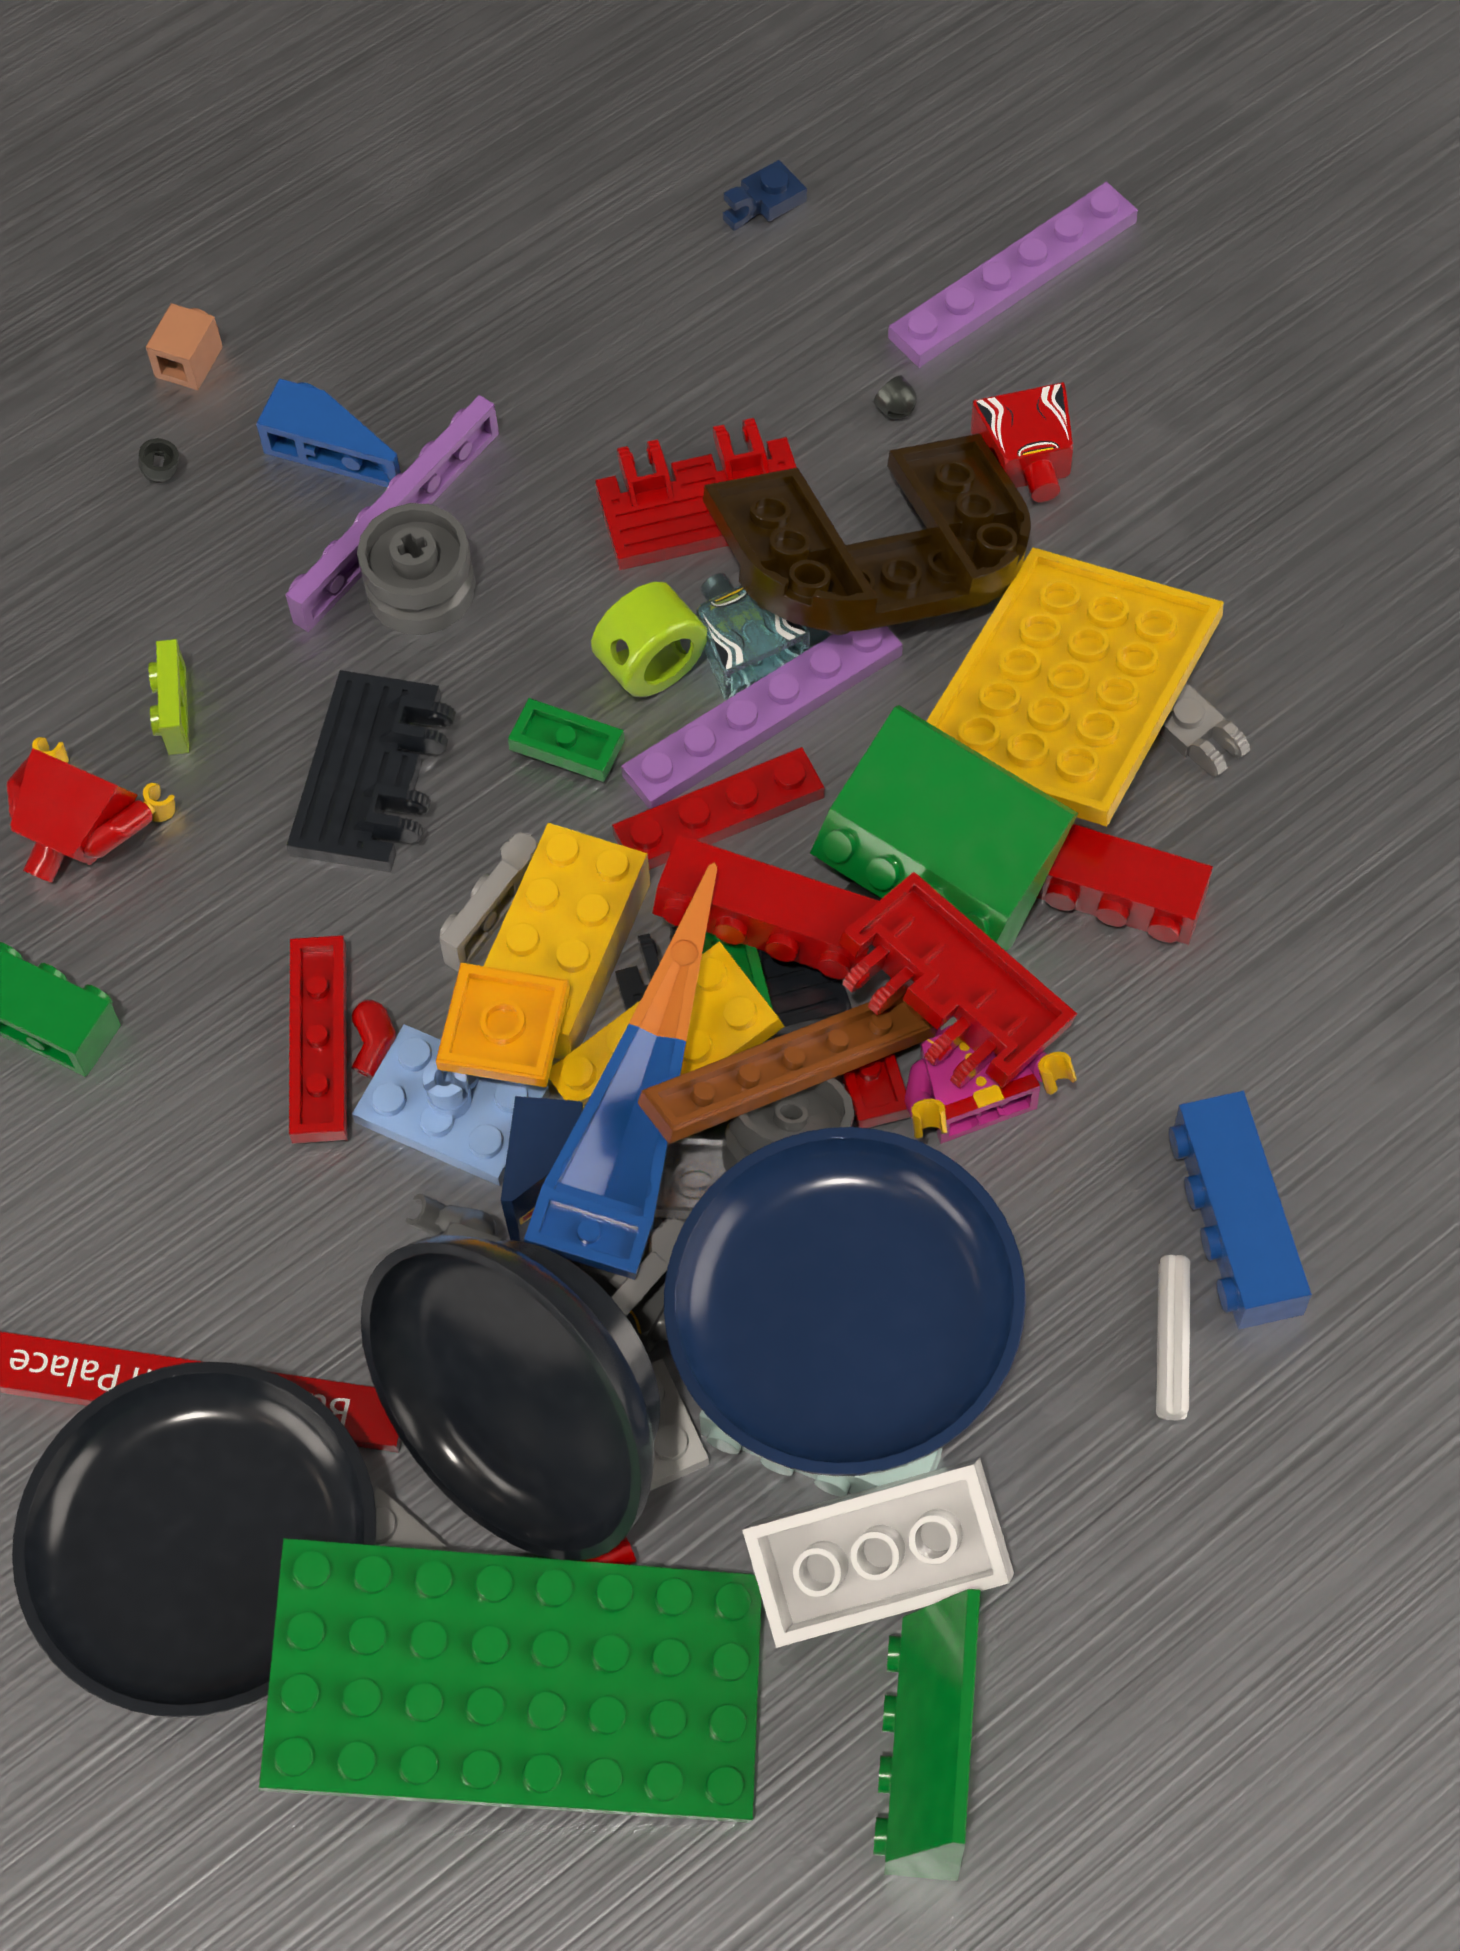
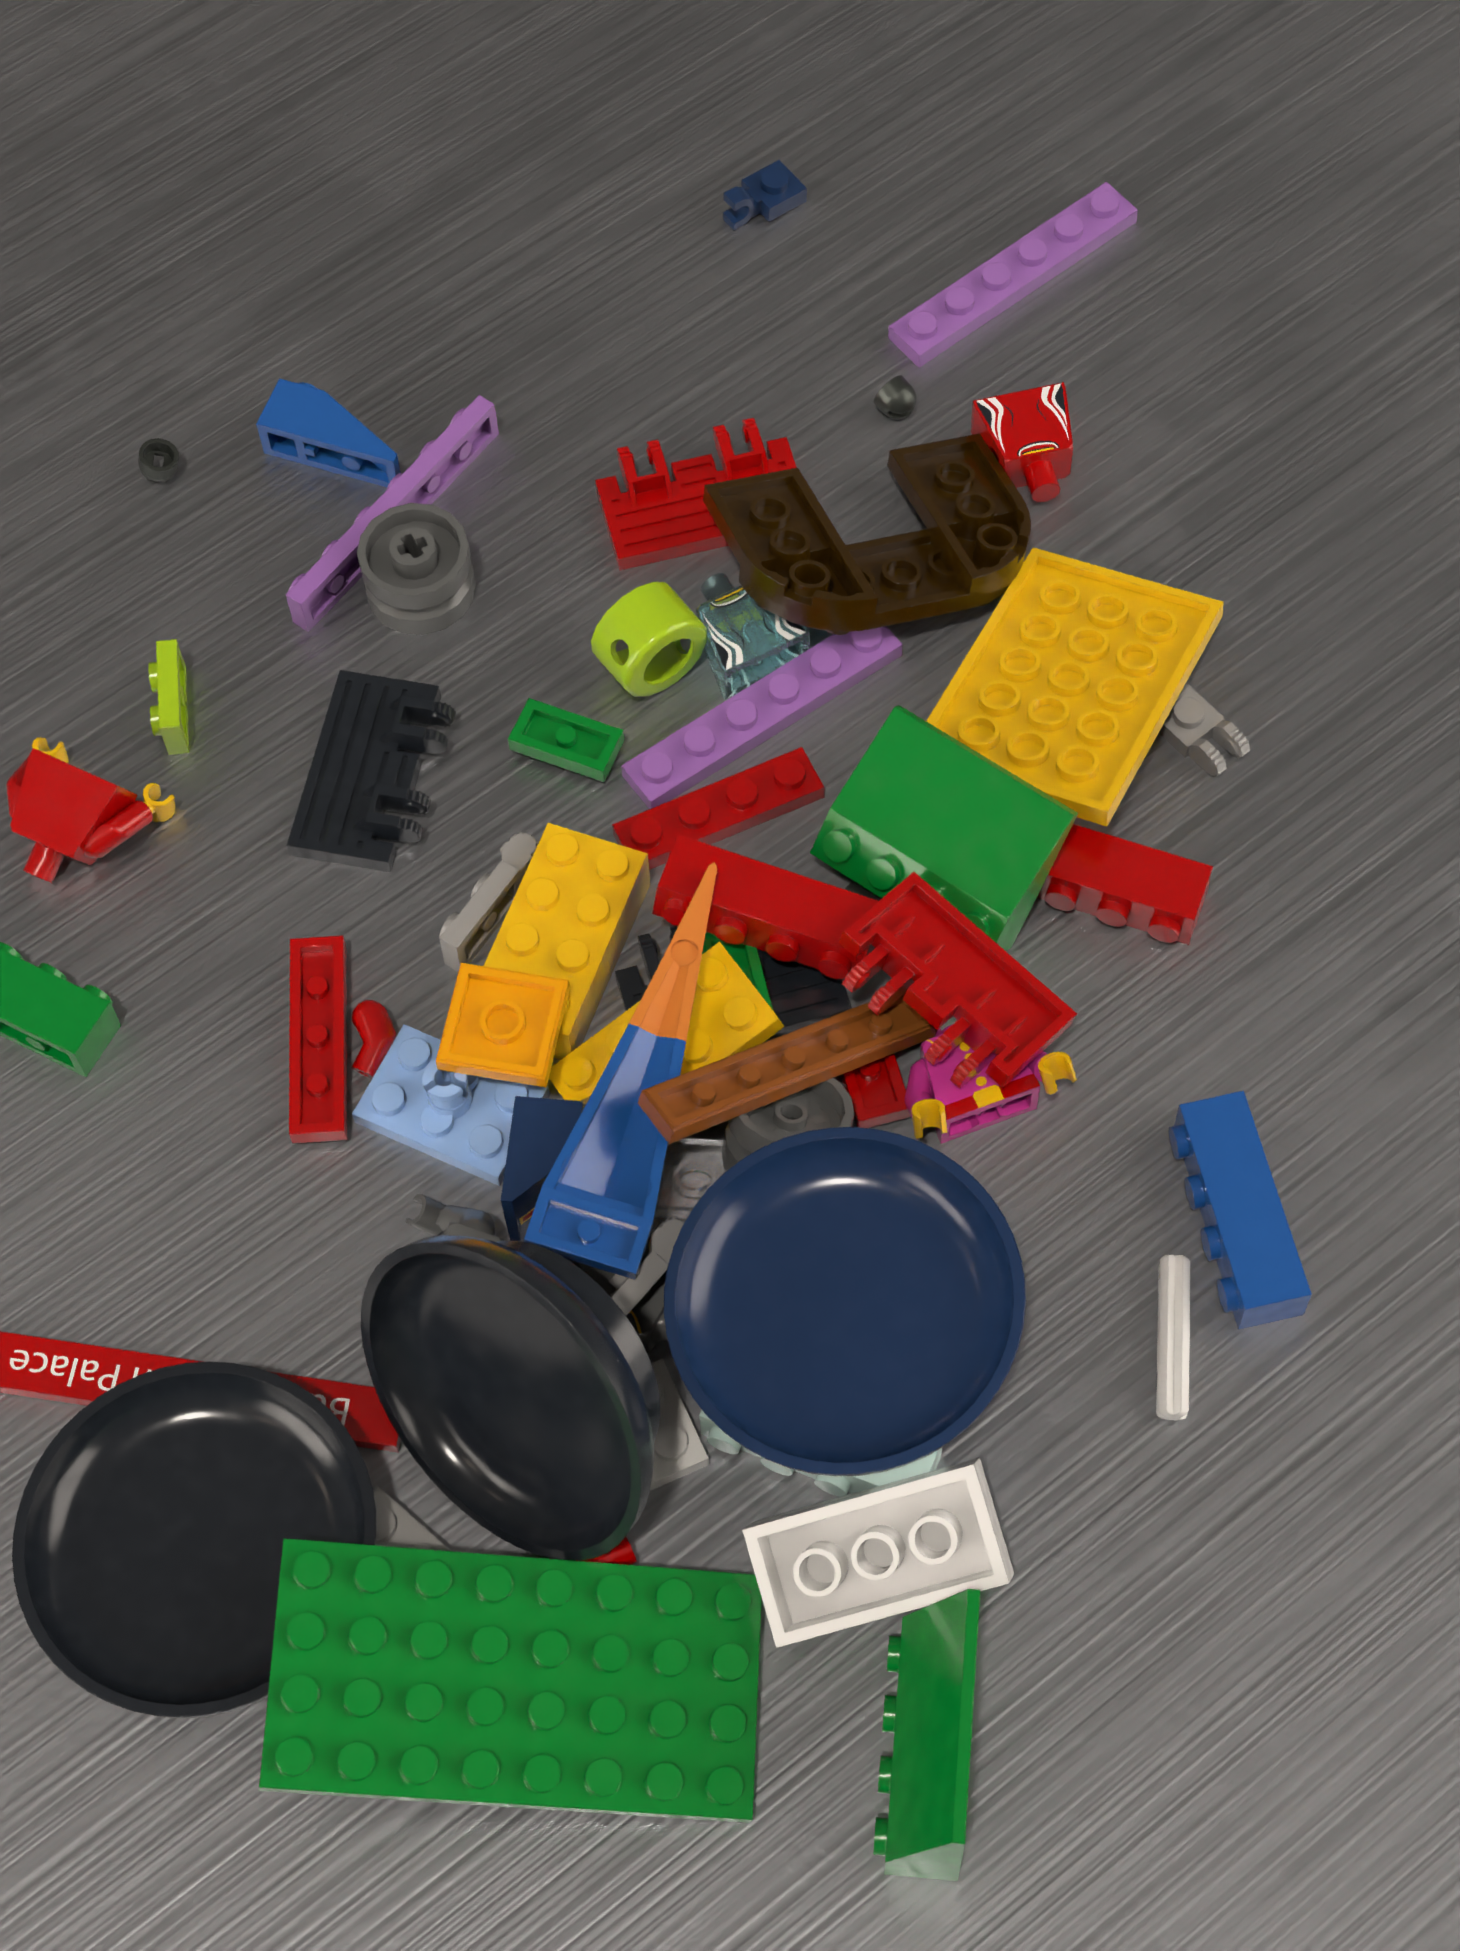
(184, 346): nougat brick -> none

